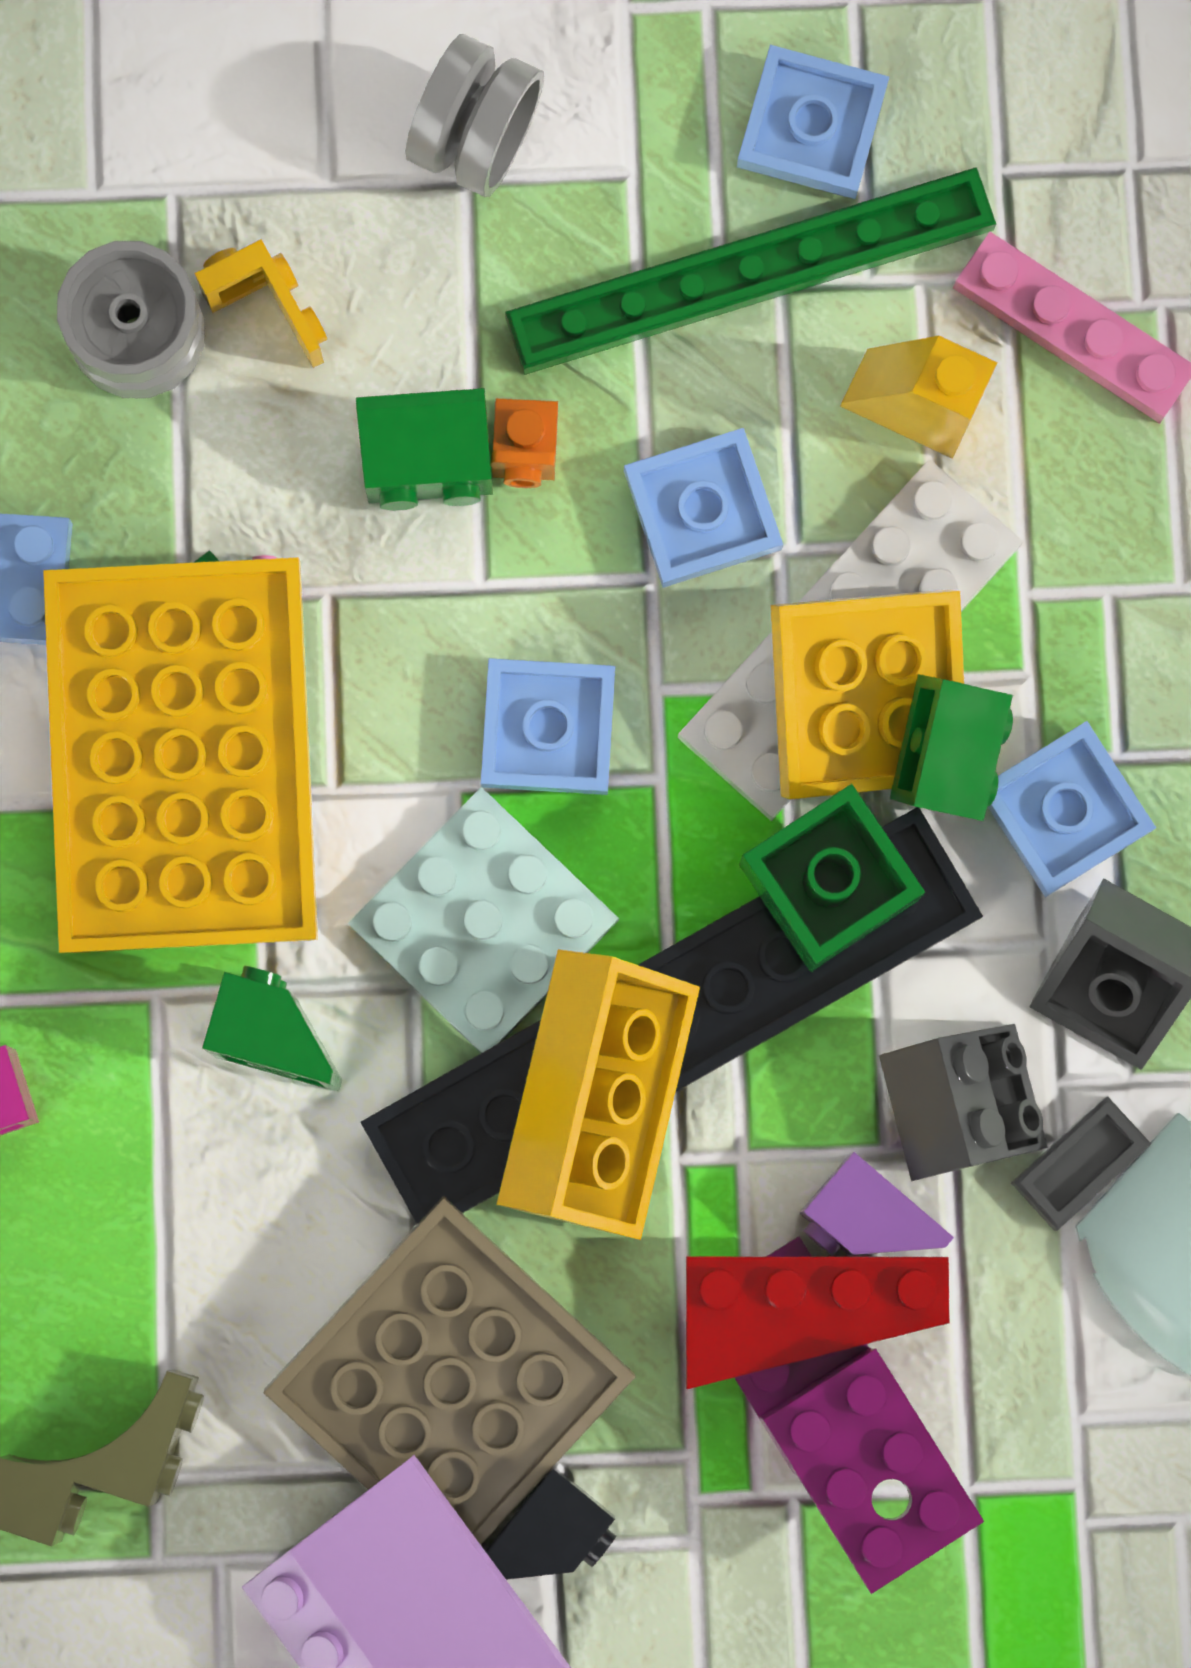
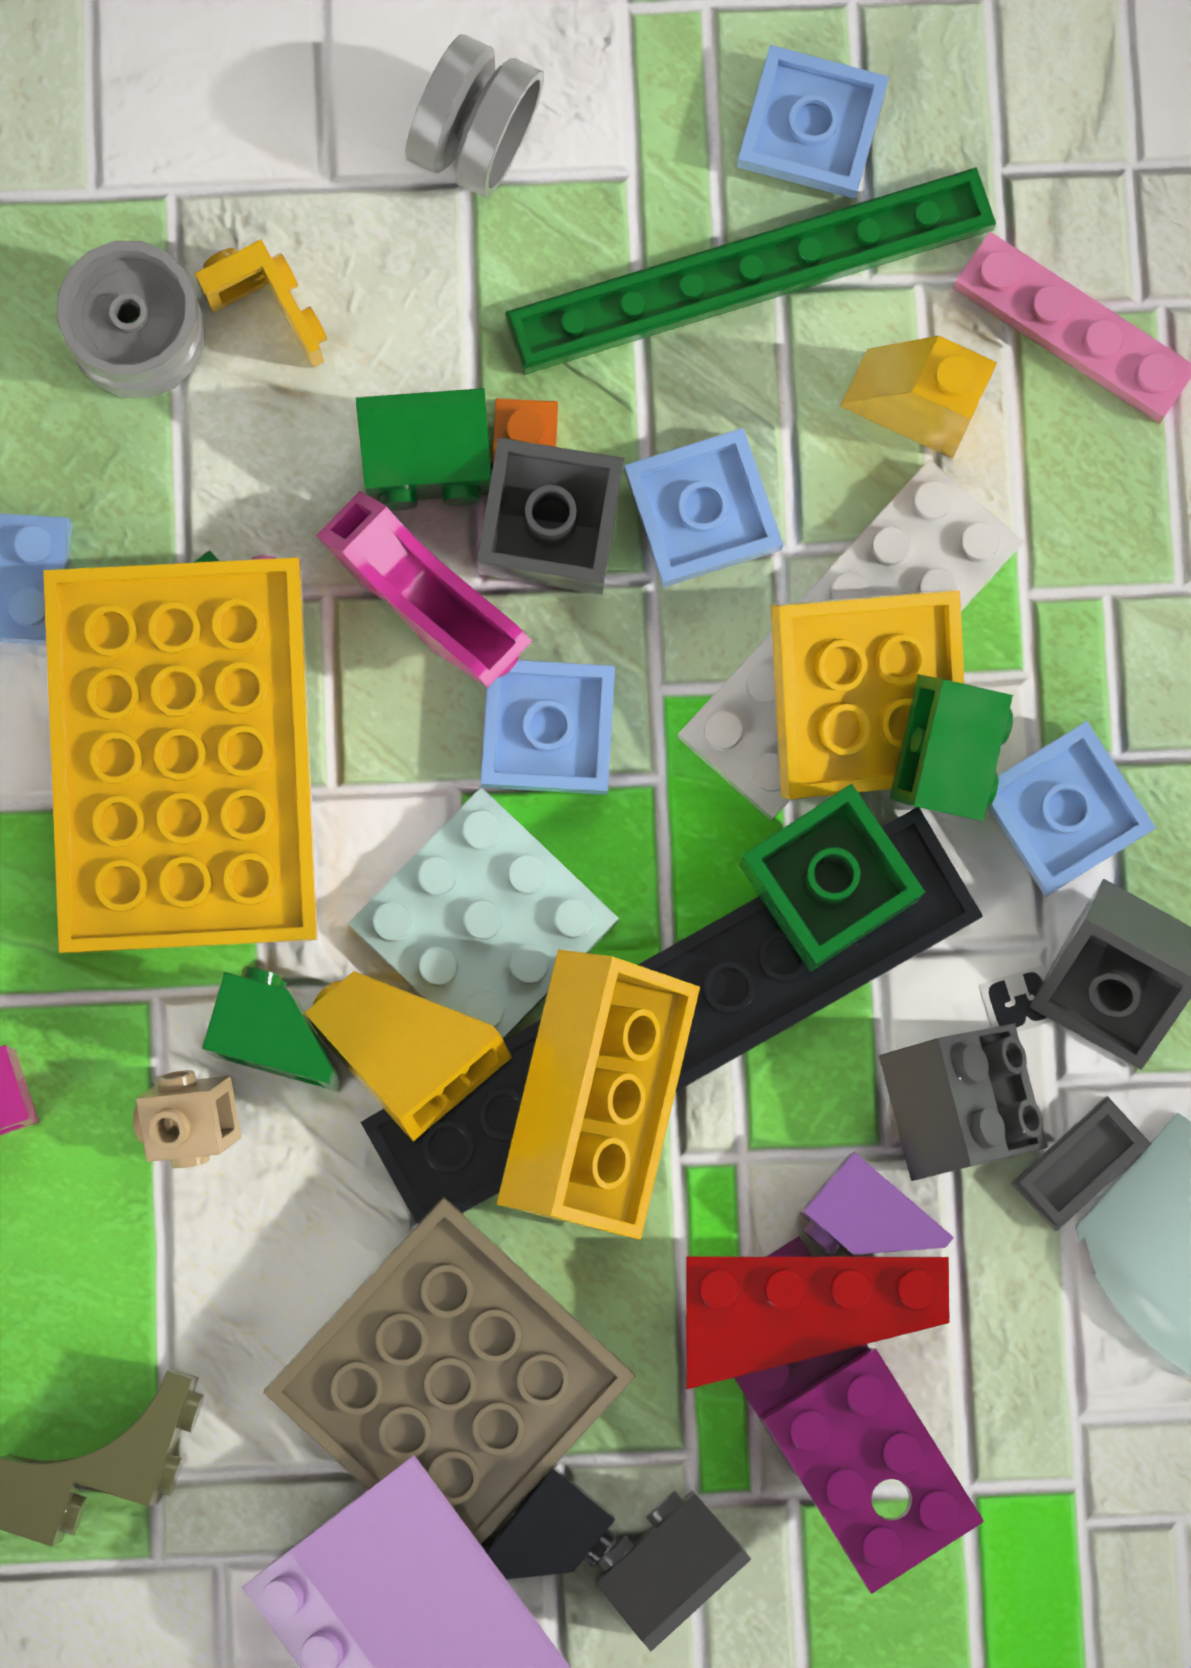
(186, 1118): none -> tan brick
(405, 1048): none -> yellow slope
(423, 591): none -> dark pink arch
(550, 516): none -> dark grey slope
(669, 1567): none -> dark grey slope
(1010, 996): none -> sticker

